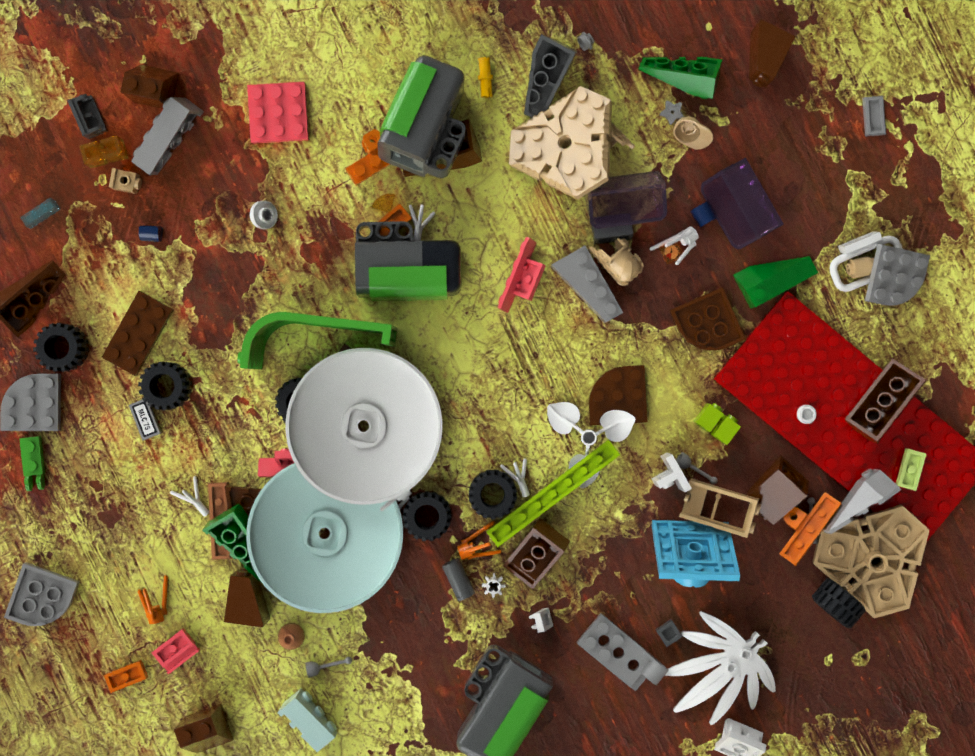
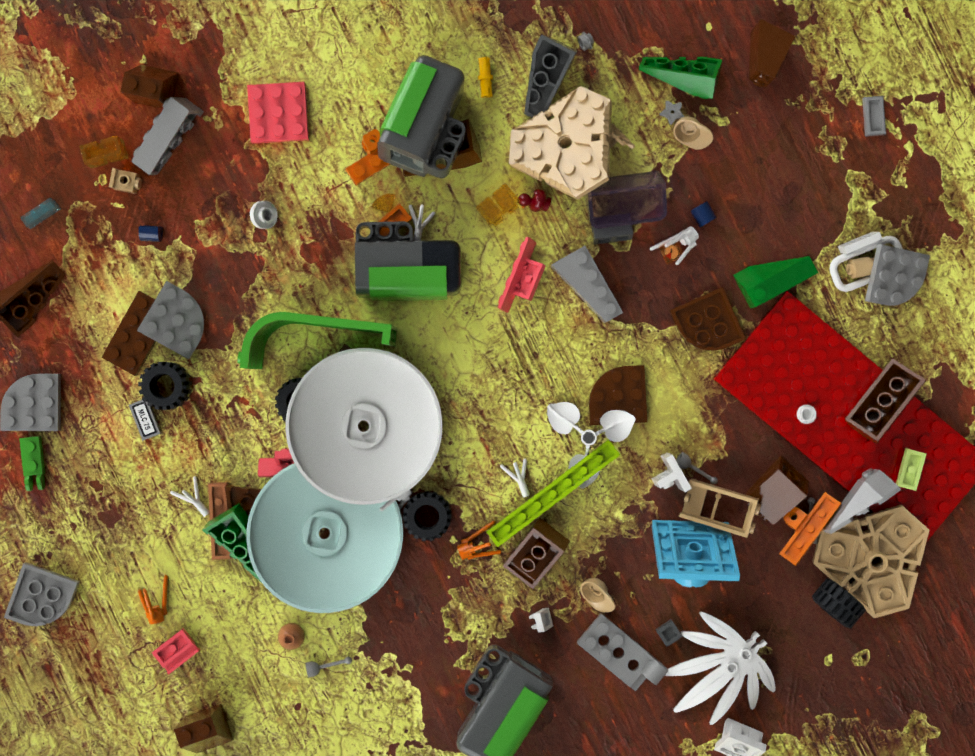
(45, 347): black tyre -> none
(87, 116): dark grey hinge -> none
(125, 676): orange plate -> none
(174, 320): none -> light grey plate
(245, 600): reddish brown slope -> none
(308, 719): light aqua wedge -> none
(458, 579): dark grey pin -> none
(493, 591): white gear -> none
(504, 506): black tyre -> none
(505, 199): none -> clear yellow piece
(538, 202): none -> dark red animal
(597, 595): none -> tan cap
(622, 264): tan helmet -> none
(726, 427): lime piece -> none
(740, 204): clear purple windscreen -> none

